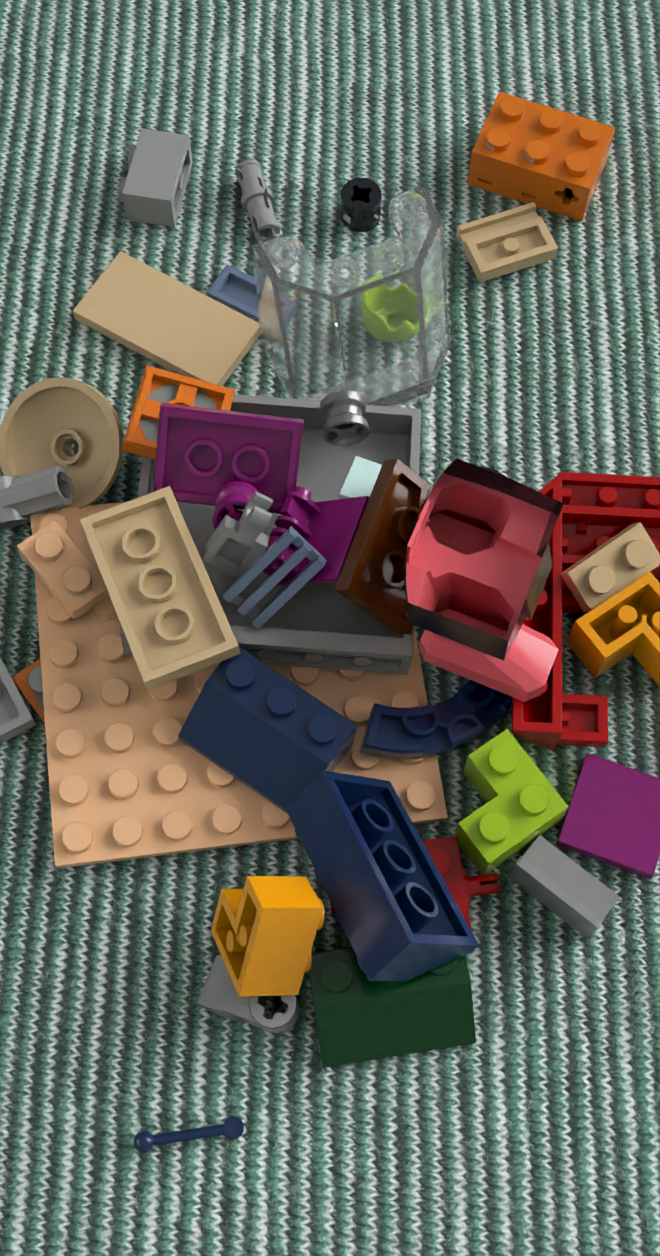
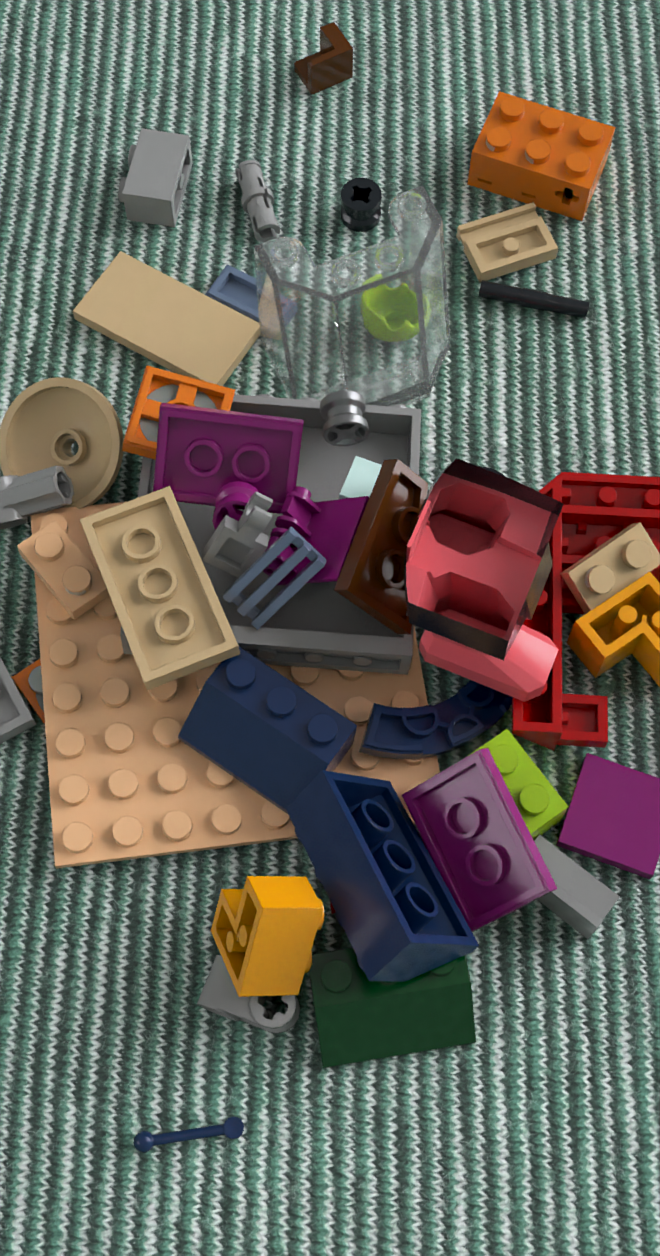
(329, 65): none -> reddish brown panel
(479, 840): none -> magenta tile
(533, 299): none -> black piece

